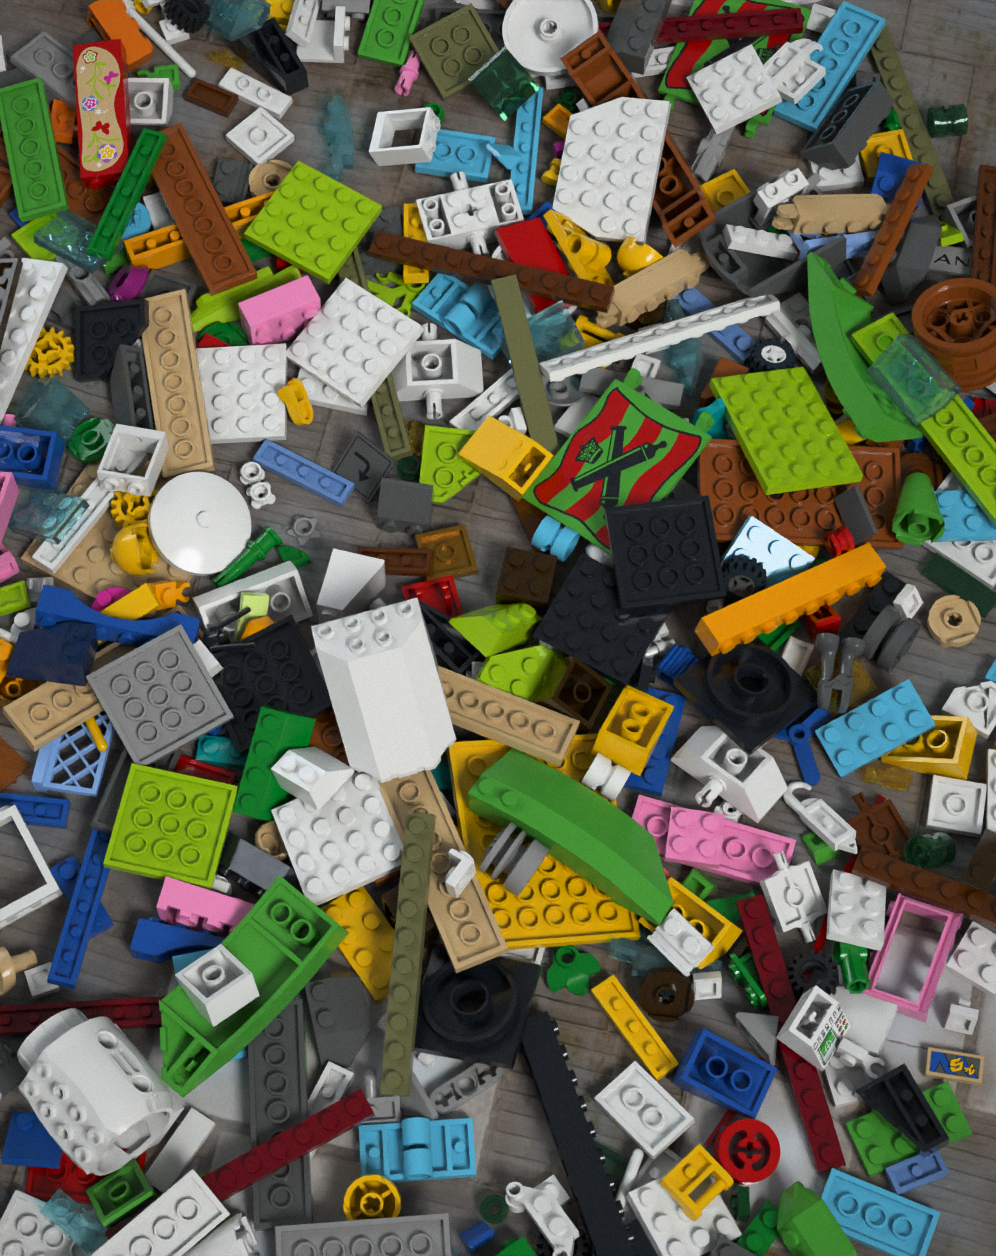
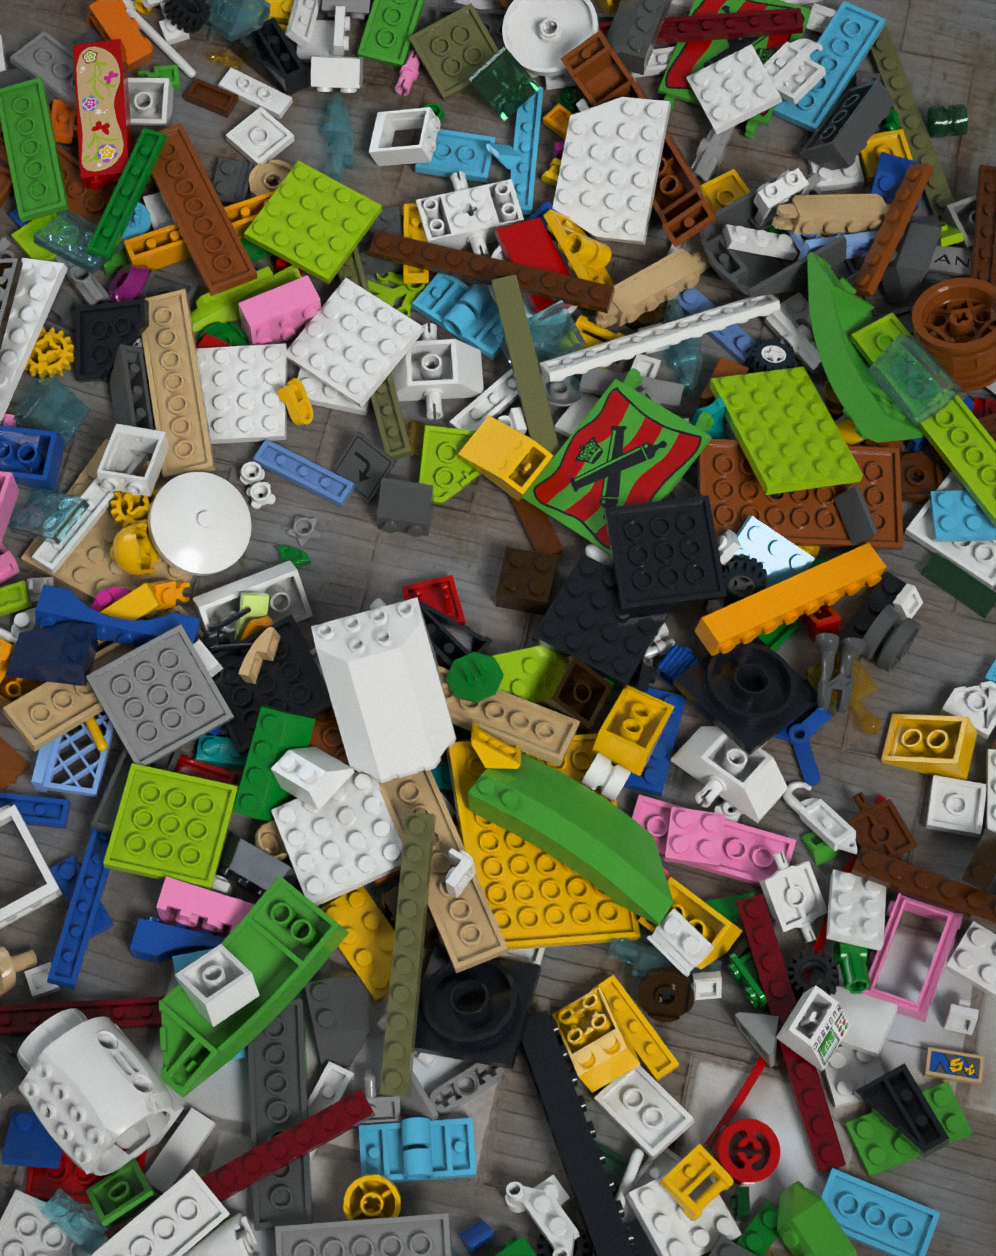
(90, 440): green tile -> none
(255, 551): green pin -> none
(262, 648): none -> tan slope
(337, 73): none -> white brick
(349, 585): white slope -> none
(403, 560): reddish brown tile -> none
(407, 462): clear green plate -> none
(452, 551): pearl gold plate -> none
(474, 677): none -> green piece
(493, 751): none -> yellow slope
(494, 1200): clear green plate -> none
(497, 626): lime slope -> none
(513, 859): light grey wheel -> none
(555, 539): medium azure wheel -> none
(572, 974): green plate -> none
(595, 1040): none -> yellow slope
(635, 257): yellow cylinder -> none
(699, 883): bright green slope -> none
(724, 1074): blue slope -> none
(727, 545): none -> white plate
(797, 654): white tile -> none
(838, 541): red wheel -> none
(854, 1055): white plate -> none
(875, 728): medium azure plate -> none
(892, 778): clear yellow plate -> none
(916, 1172): medium blue plate -> none
(918, 512): bright green cone -> none
(930, 850): clear green wheel -> none
(950, 635): tan plate -> none

